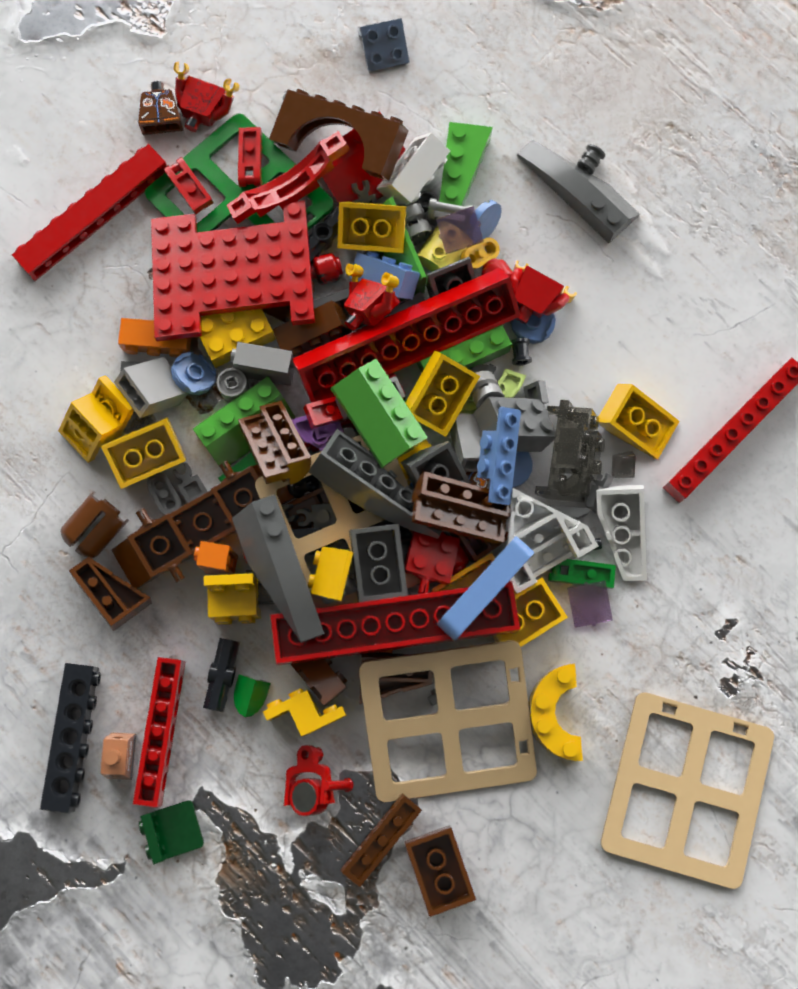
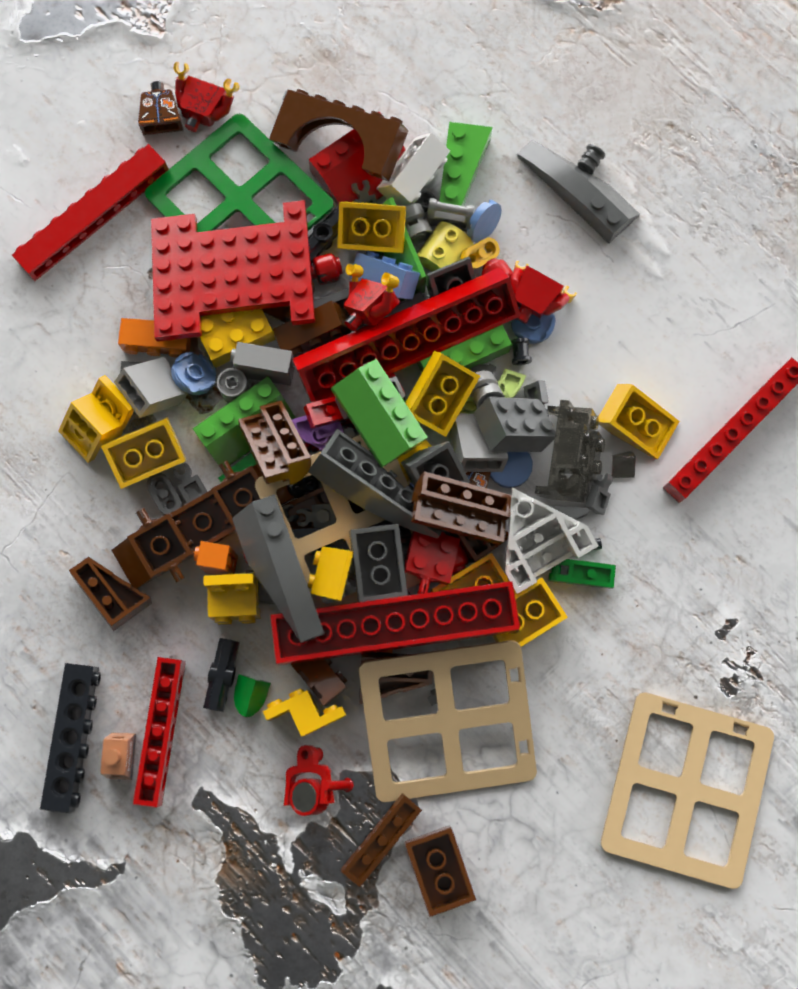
(83, 519): reddish brown cylinder -> none
(171, 831): dark green bracket -> none
(188, 186): red plate -> none
(250, 156): red plate -> none
(293, 183): red piece -> none
(384, 44): sand blue bracket -> none
(460, 230): piece -> none
(485, 588): medium blue beam -> none
(499, 455): medium blue bracket -> none
(542, 713): yellow brick -> none
(589, 604): clear purple piece -> none
(623, 521): white wedge -> none

